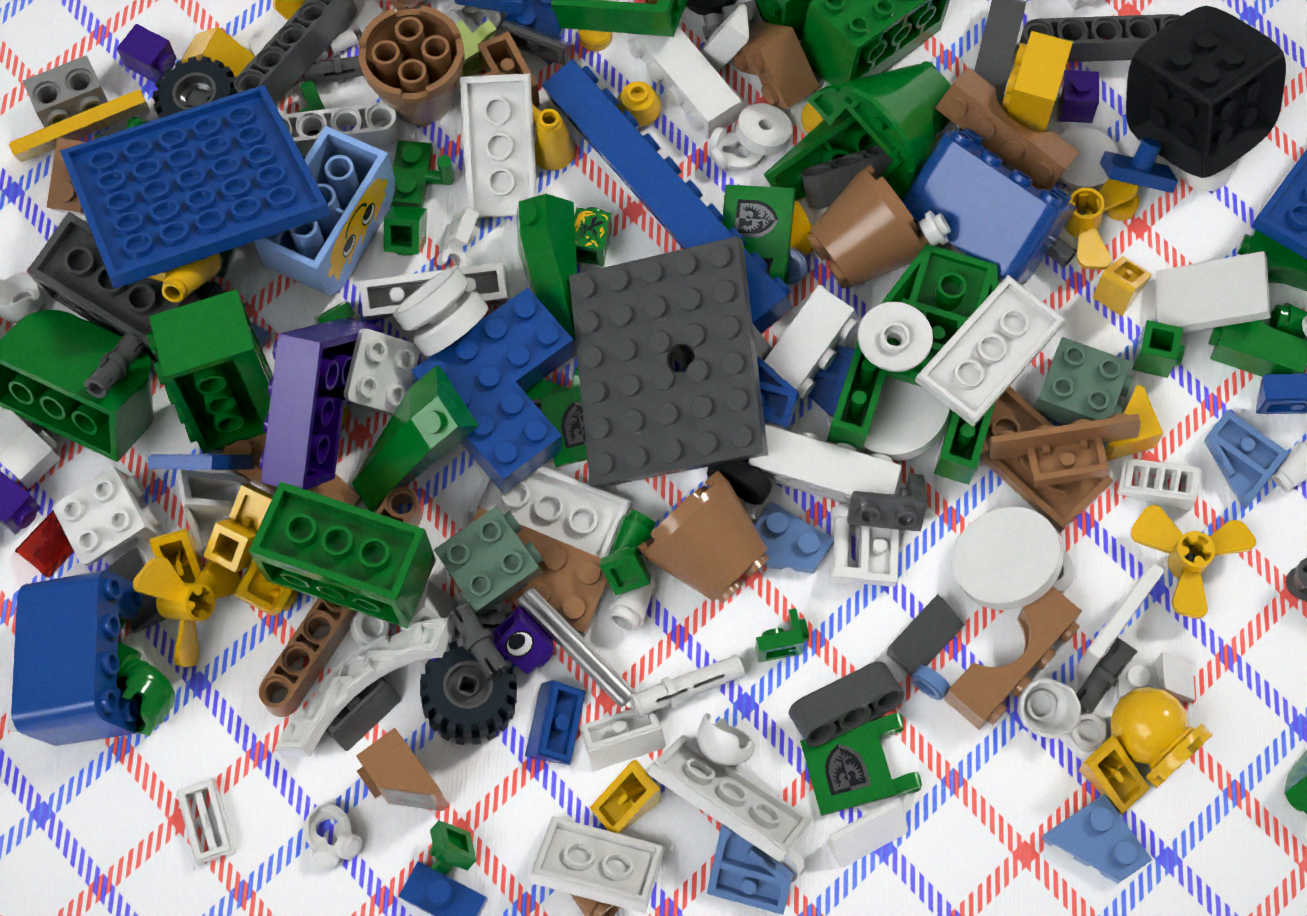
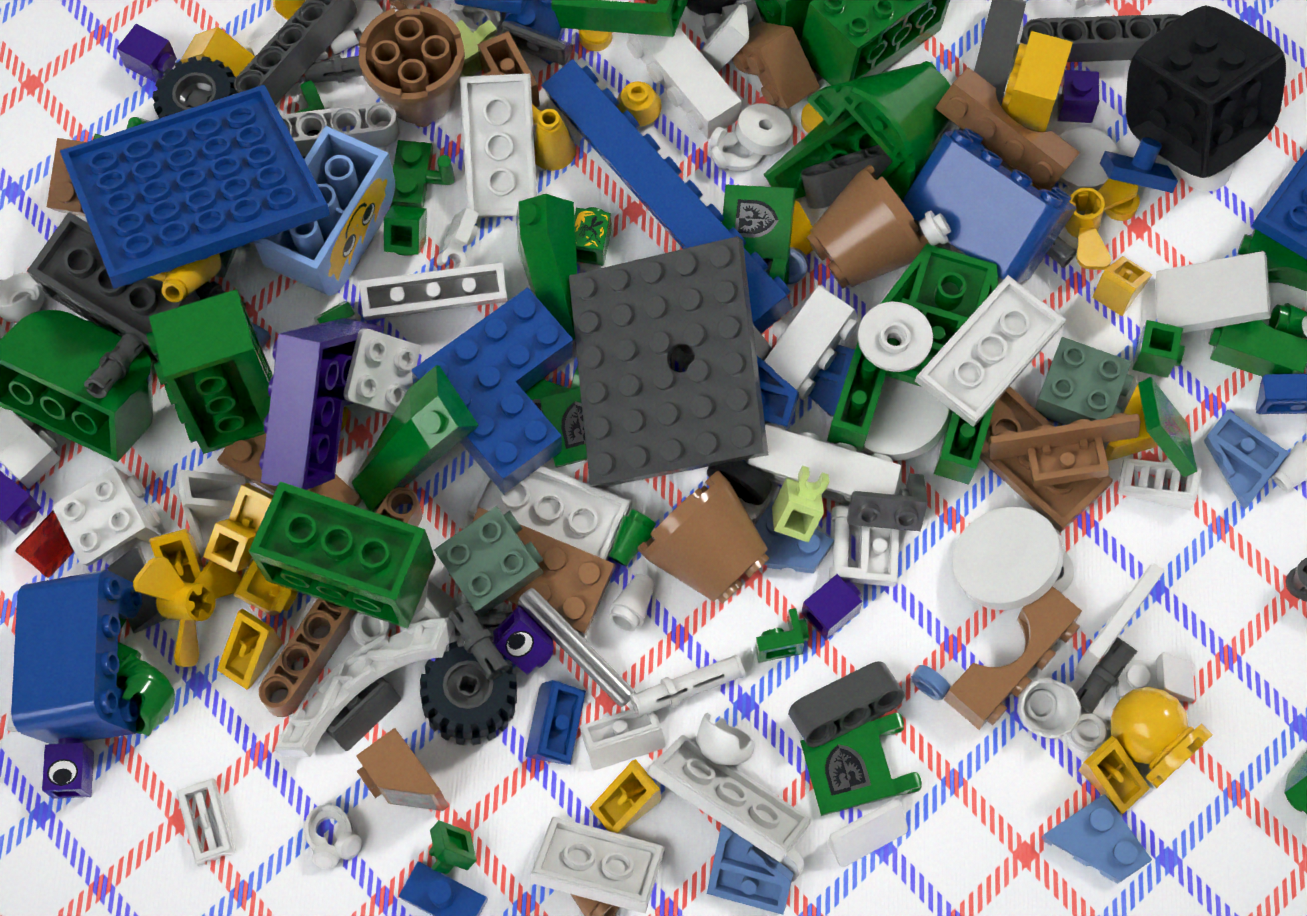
(64, 87): light grey brick -> none
(68, 769): none -> dark purple brick
(79, 125): yellow tile -> none
(200, 462): tile -> none
(248, 649): none -> yellow slope
(441, 311): white wheel -> none
(625, 570): green tile -> none
(799, 505): none -> yellowish green brick
(832, 606): none -> dark purple brick
(925, 636): dark grey slope -> none
(1159, 532): yellow piece -> none
(1167, 427): none -> green tile

